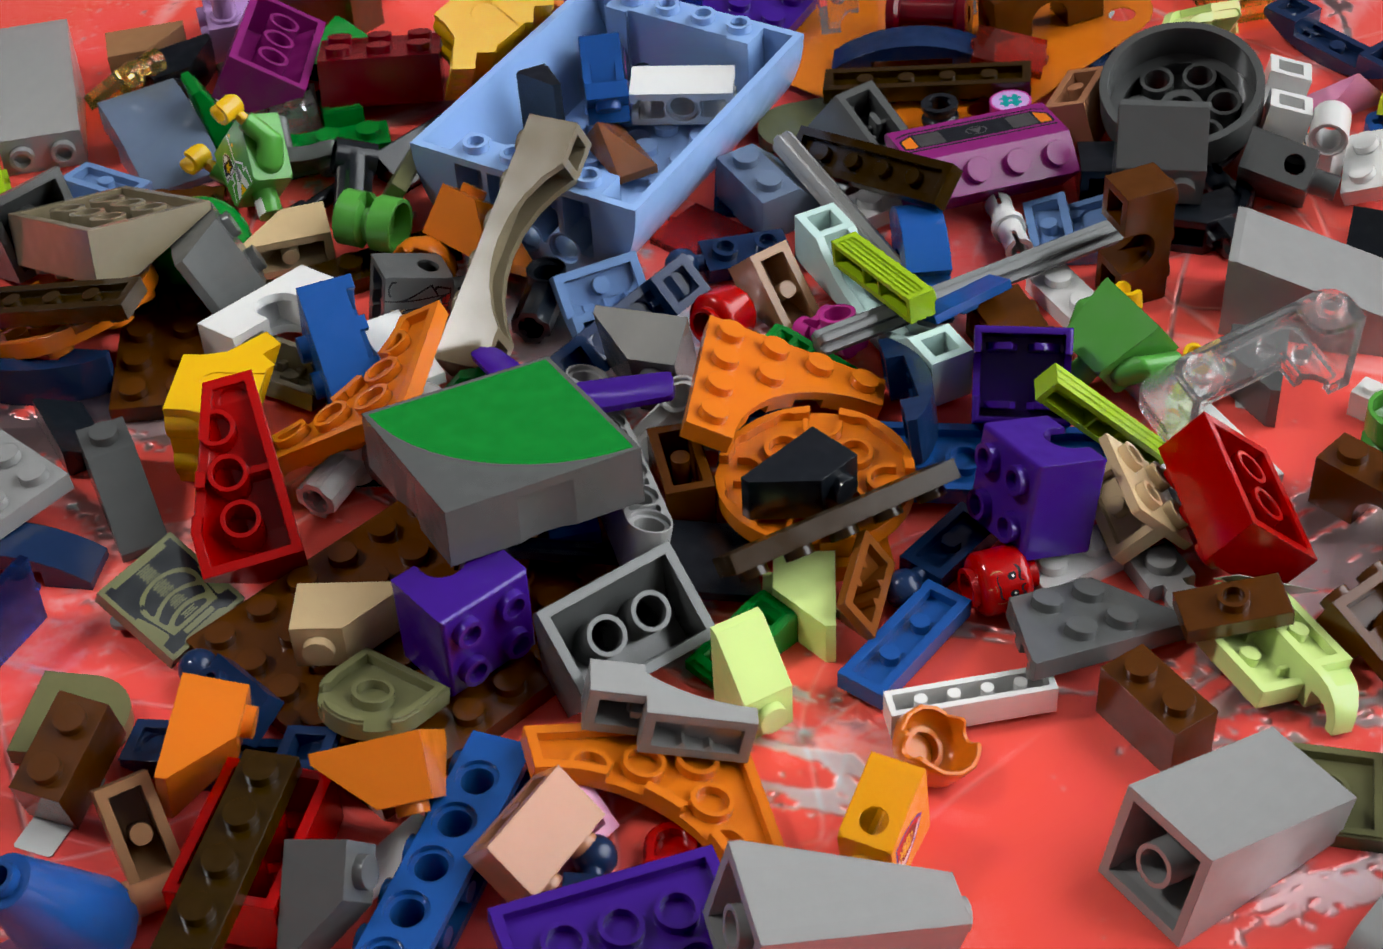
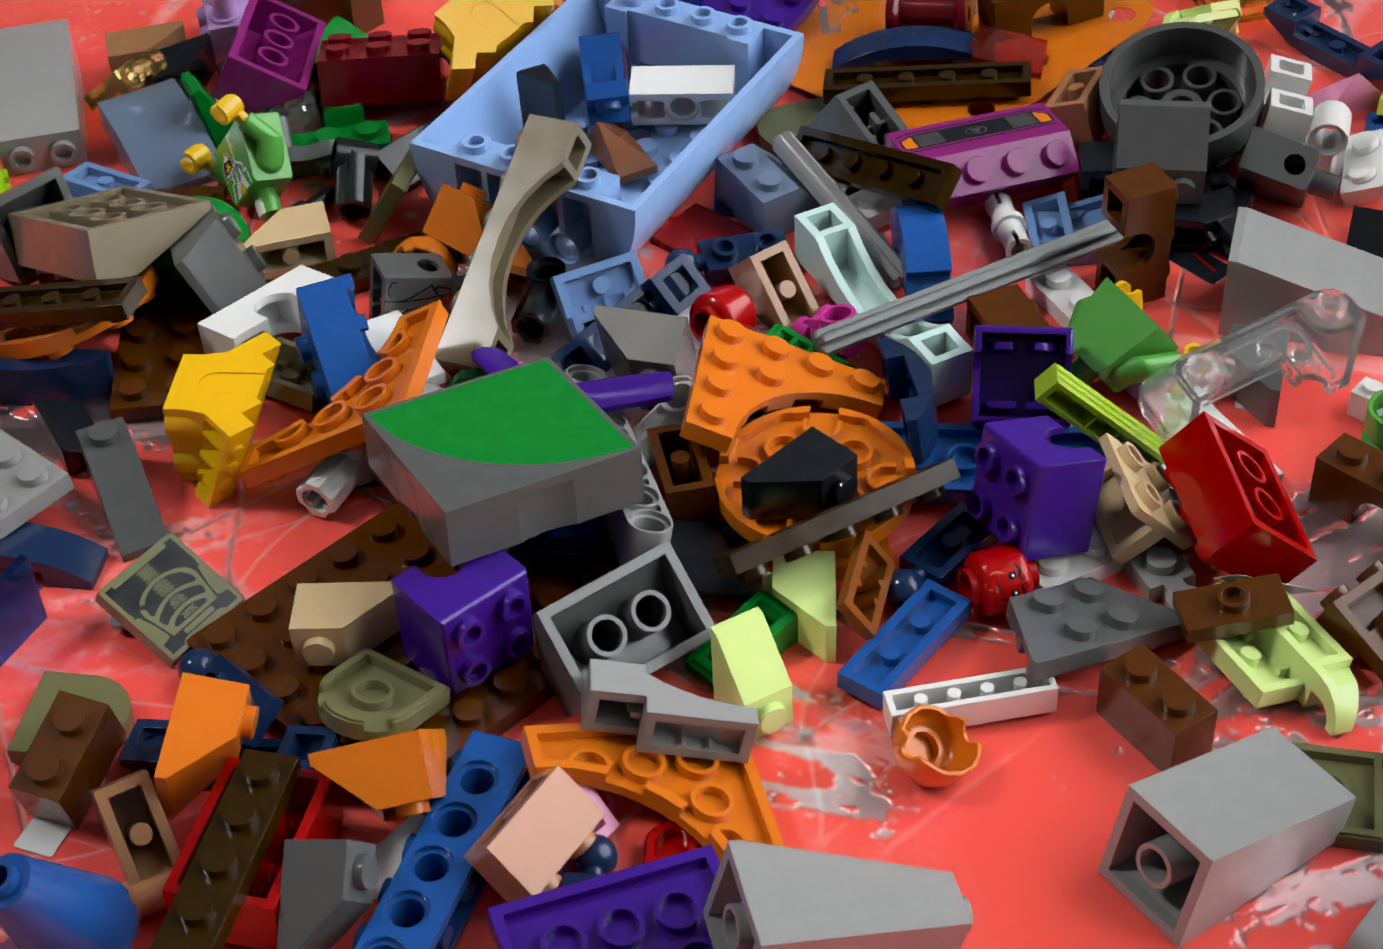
(241, 505): red wedge -> none
(371, 220): bright green wheel -> none
(883, 277): lime piece -> none
(886, 812): light orange torso -> none
(939, 108): black bush -> none
(968, 297): blue piece -> none
(1009, 99): tile -> none
(1201, 265): none -> black sticker

